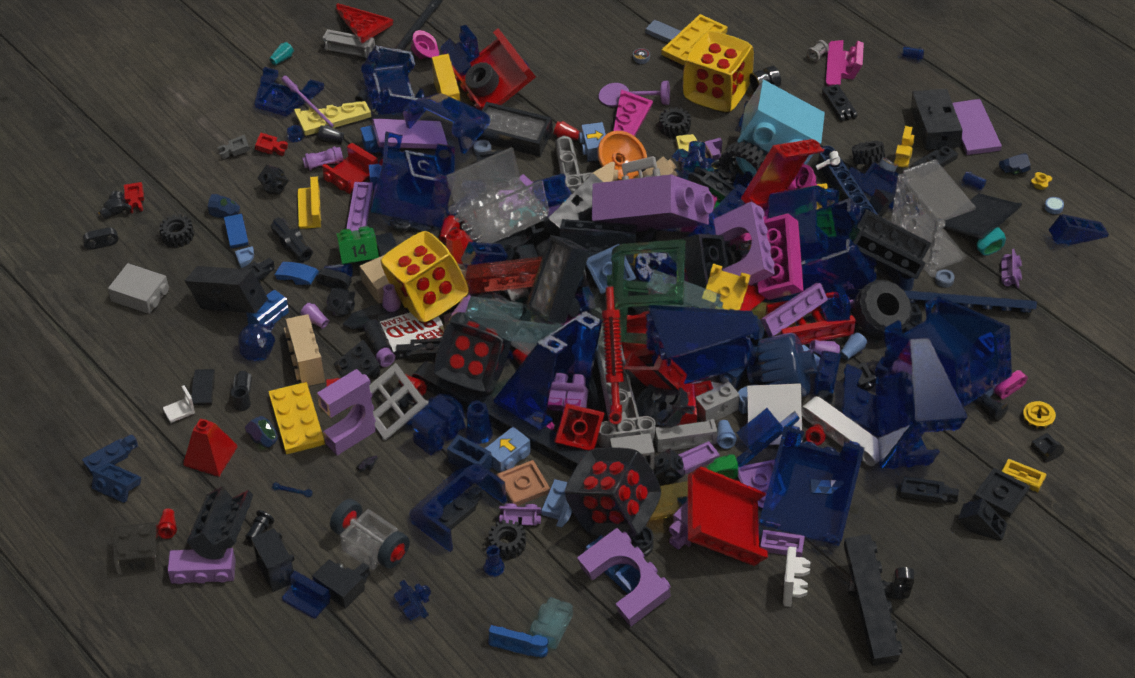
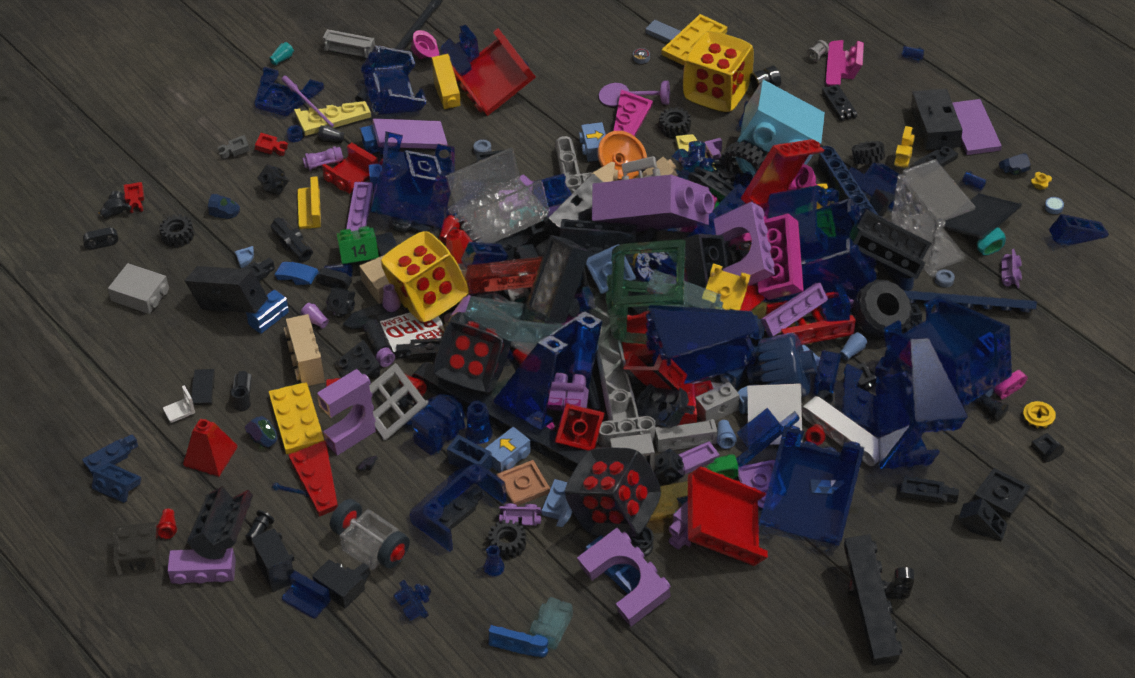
(236, 231): blue slope -> none
(256, 341): clear blue helmet -> none
(316, 476): none -> red wing
(363, 23): red tile -> none
(468, 121): clear blue windscreen -> none
(482, 79): black tyre -> none
(517, 129): brick -> none
(564, 129): red cone -> none
(612, 354): red piece -> none
(781, 546): medium lavender tile -> none
(794, 567): white piece -> none
(819, 346): medium lavender cone -> none
(834, 160): white hand -> none
(888, 164): sand blue tile -> none
(1024, 473): yellow tile -> none

